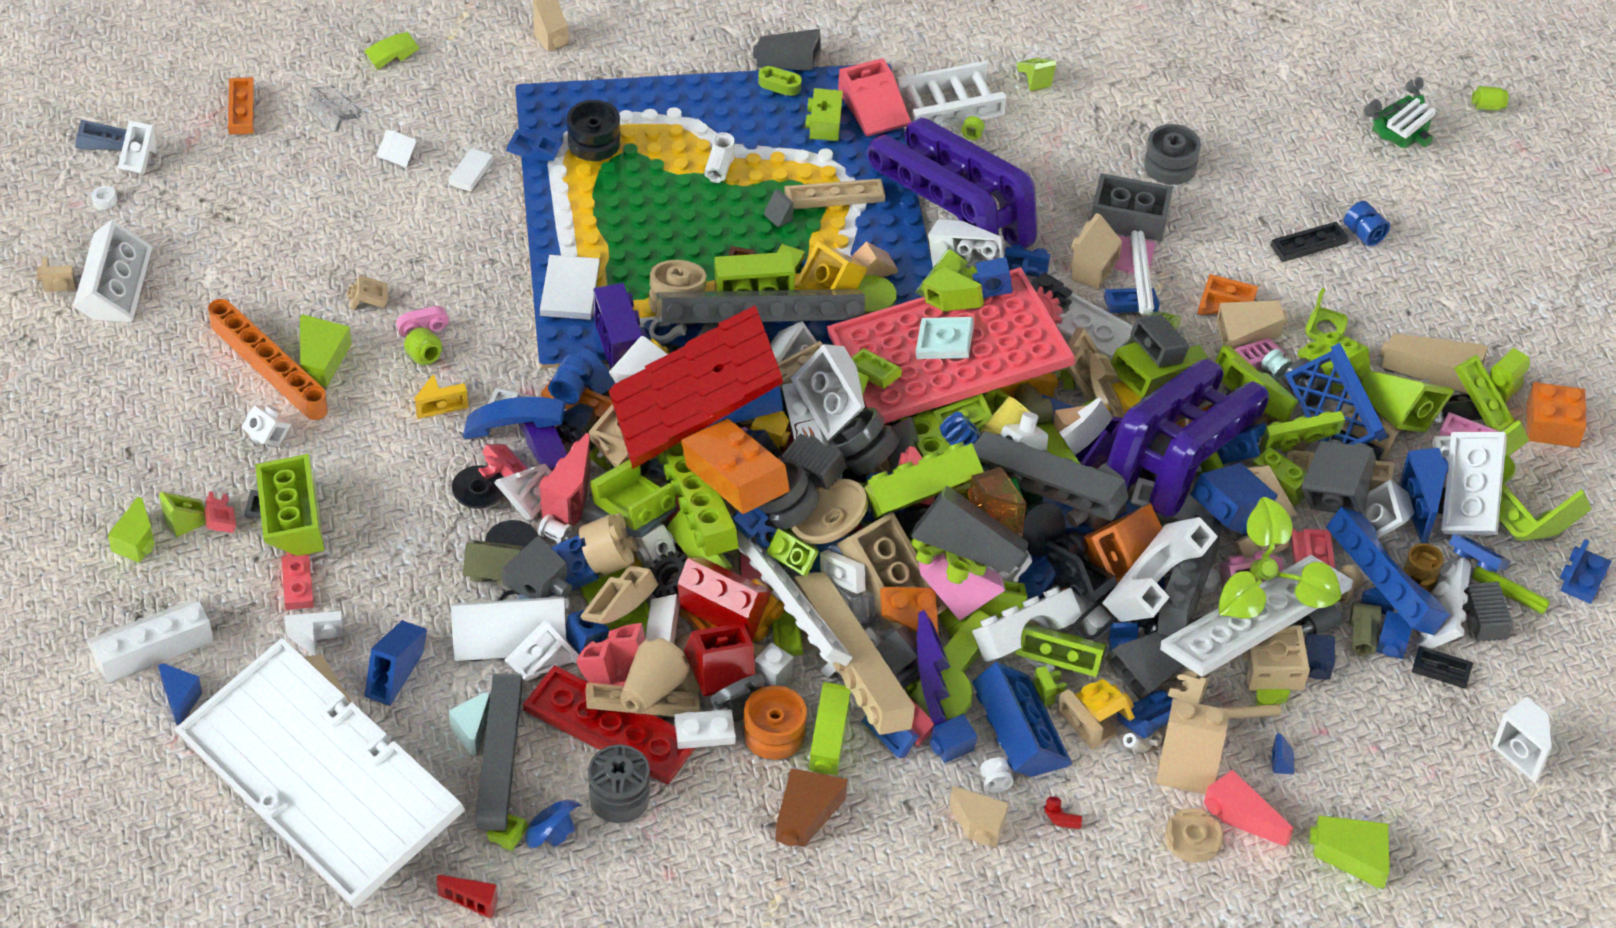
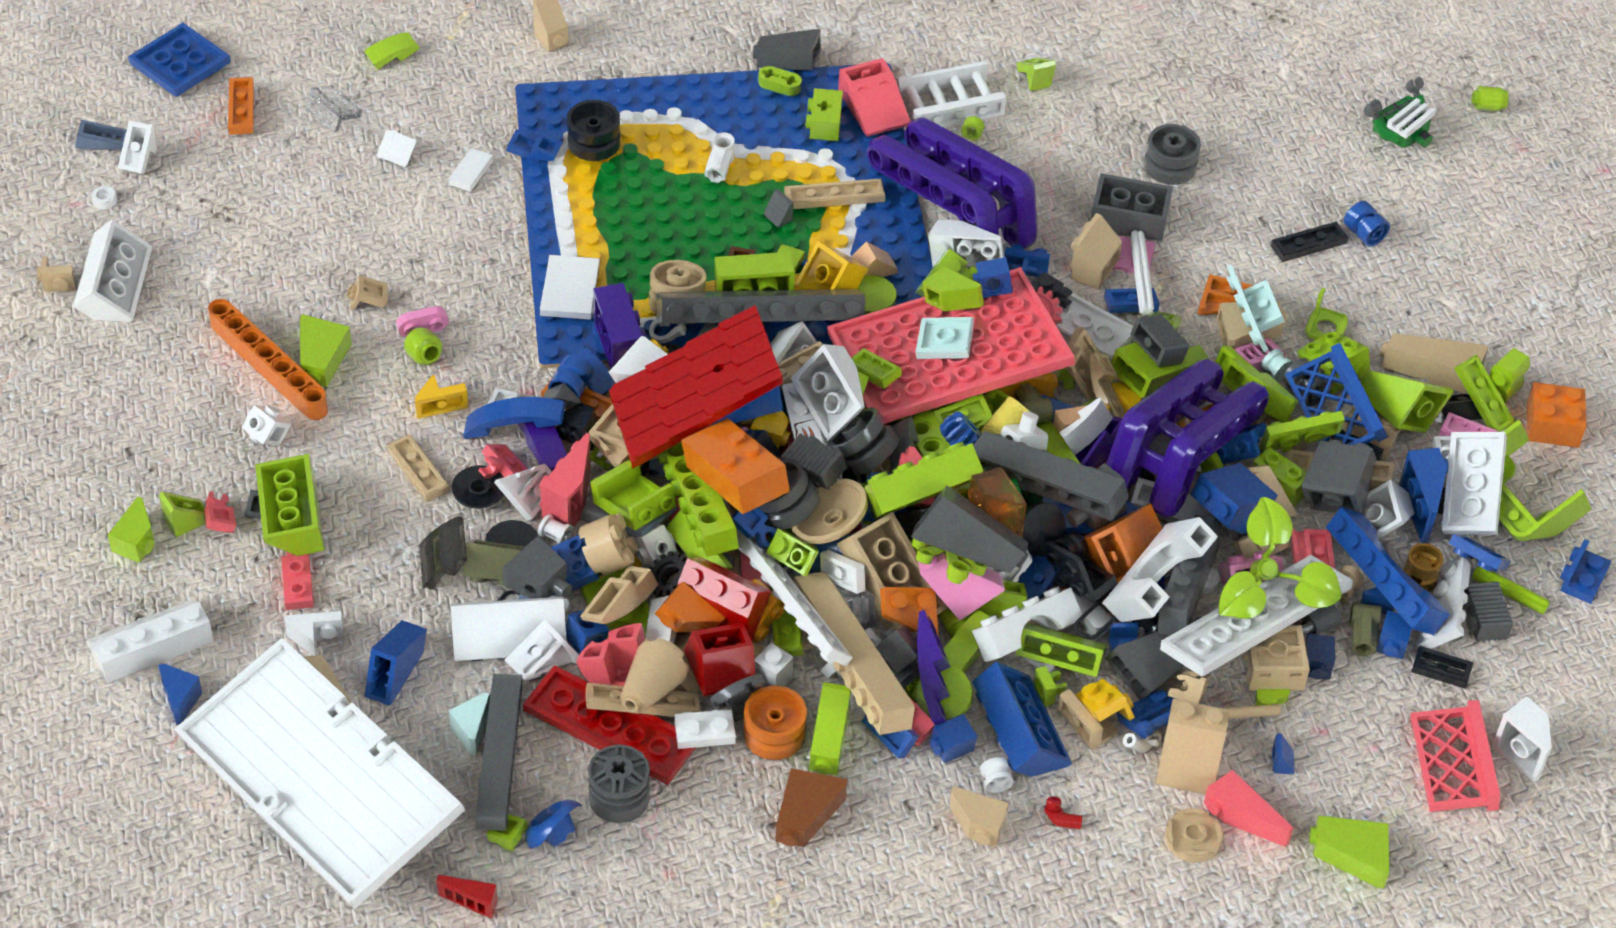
(179, 59): none -> blue plate
(418, 468): none -> tan tile
(443, 552): none -> clear smoke slope
(563, 393): none -> dark grey slope
(687, 611): none -> orange slope
(1259, 305): none -> light aqua bracket
(1480, 758): none -> coral fence

